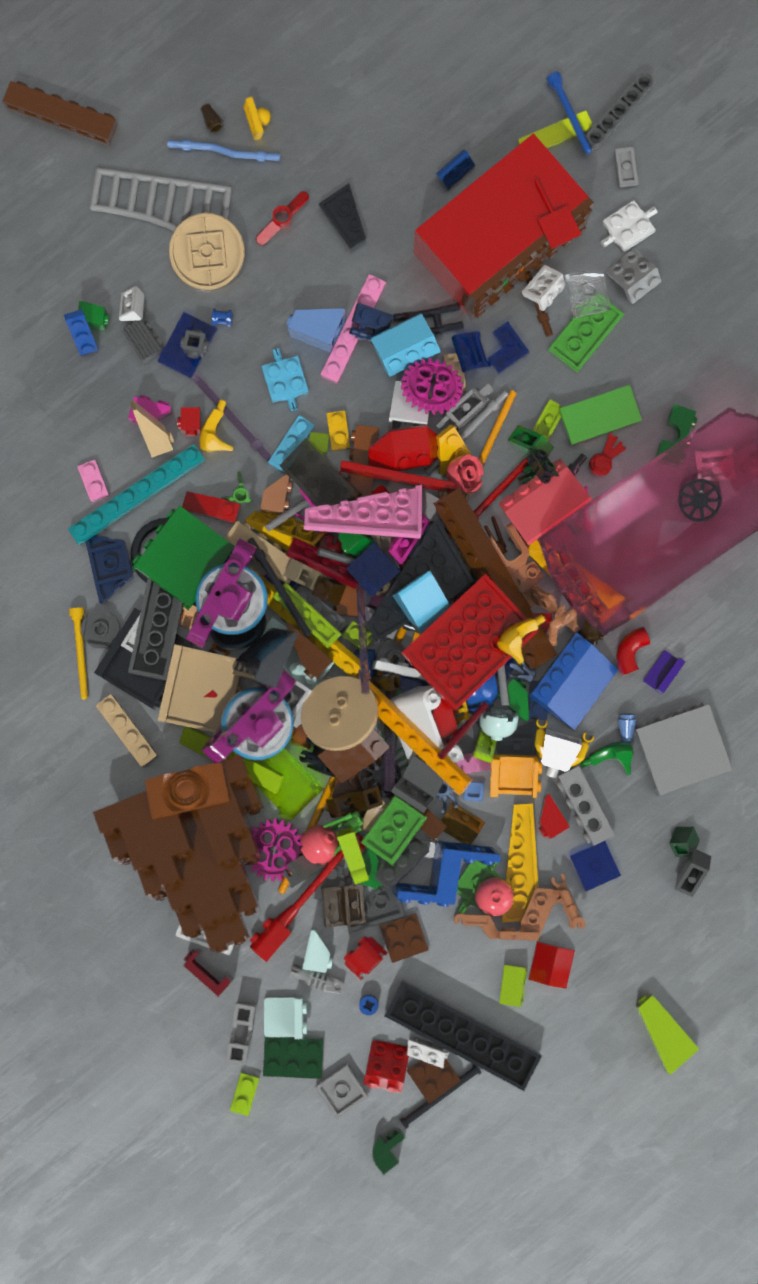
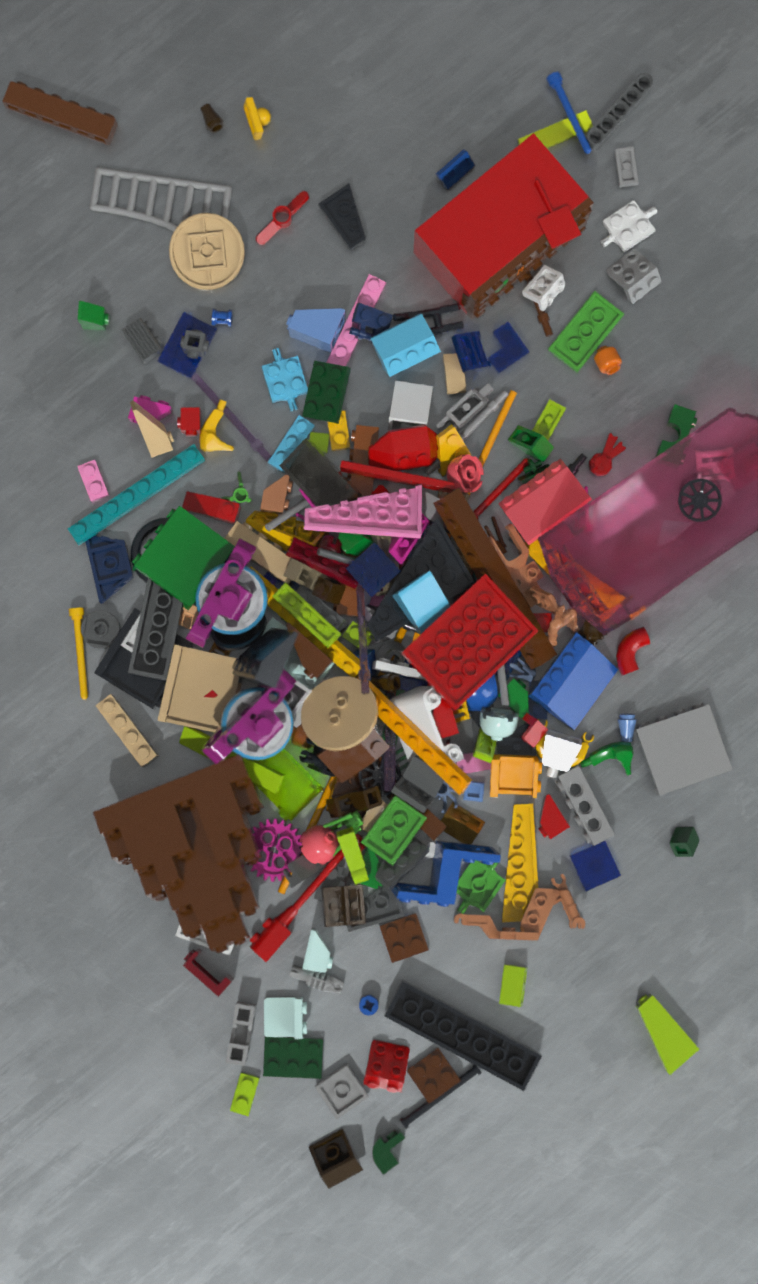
(81, 332): blue plate -> none
(131, 305): white slope -> none
(186, 790): dark orange slope -> none
(187, 144): medium blue bar -> none
(260, 556): black bar -> none
(326, 392): none -> dark green plate
(335, 1158): none -> dark brown slope
(365, 957): red brick -> none
(421, 1050): white hinge -> none
(449, 389): dark pink gear -> none
(462, 730): dark red bar -> none
(494, 896): coral cylinder -> none
(512, 638): yellow animal -> none
(534, 732): none -> panel
(542, 465): black hinge -> none
(551, 965): red slope -> none
(587, 293): clear slope -> none
(600, 414): bright green tile -> none
(608, 360): none -> orange head
(663, 672): dark purple panel -> none
(693, 872): dark grey brick -> none

